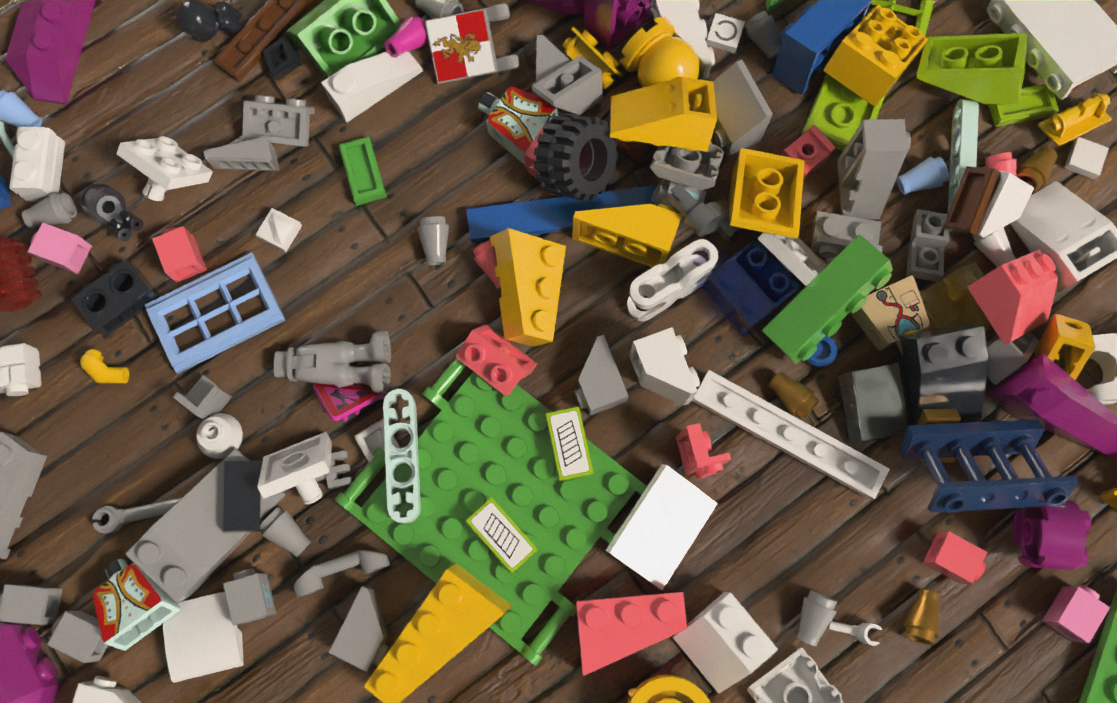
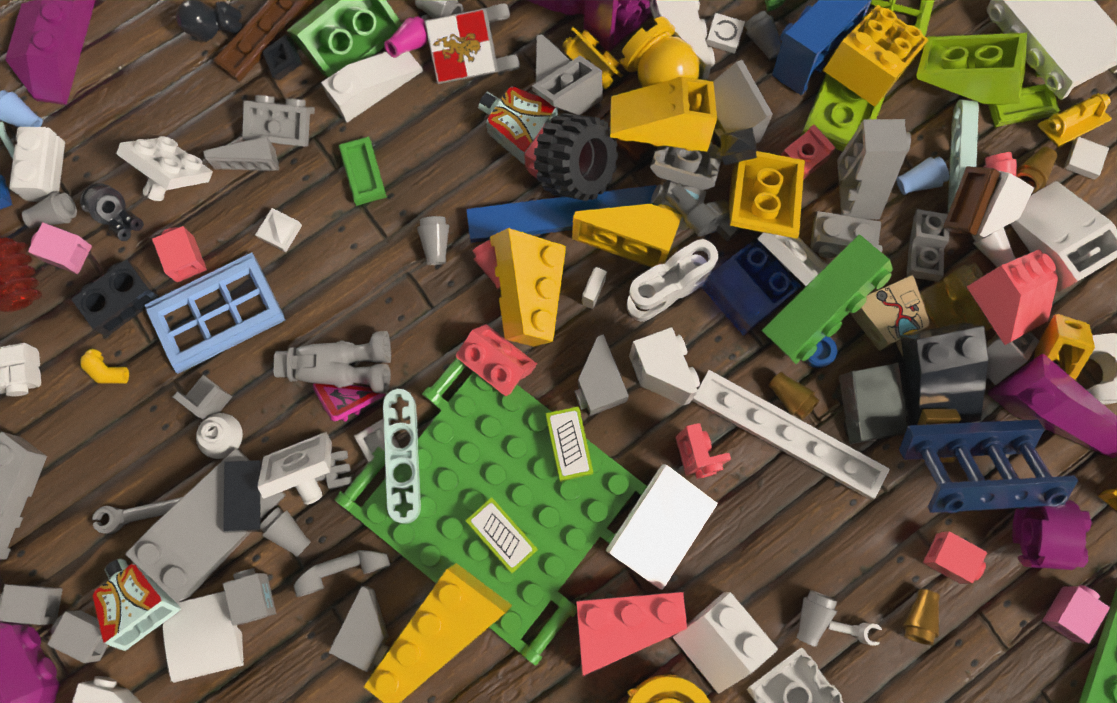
(593, 287): none -> white tile
(738, 146): none -> black tile

